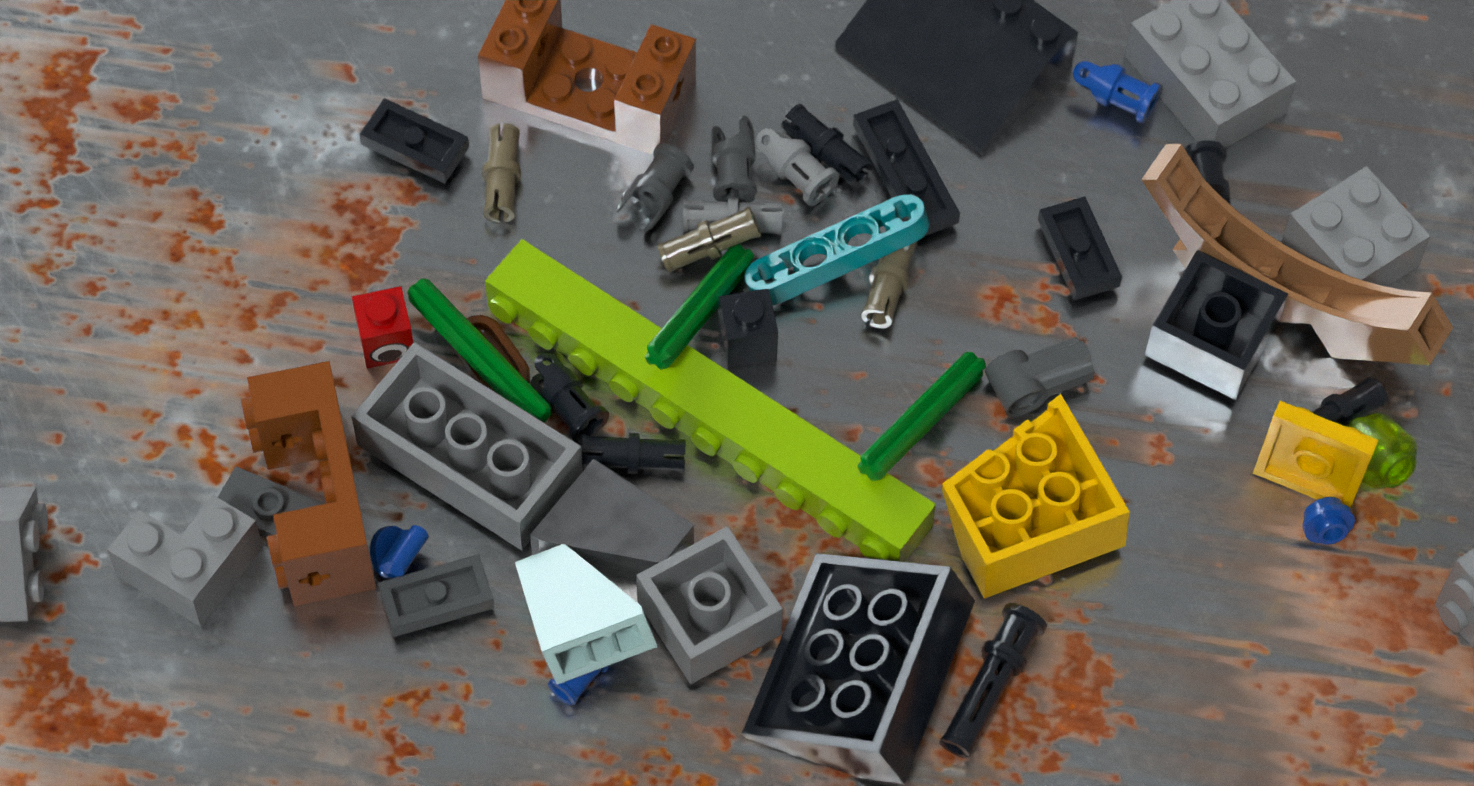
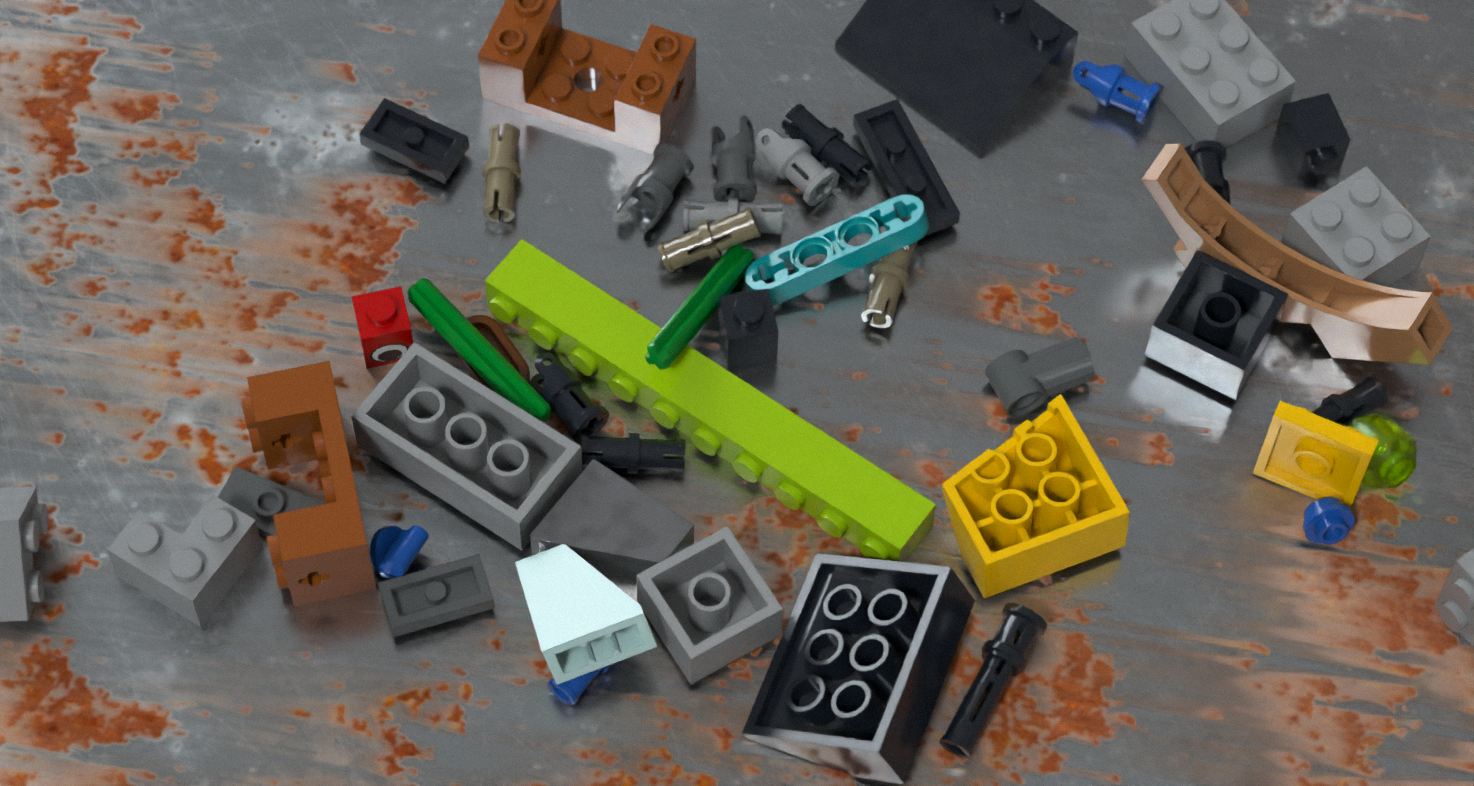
(921, 416): green axle -> none
(1079, 248): black plate -> none
(1313, 135): none -> black brick

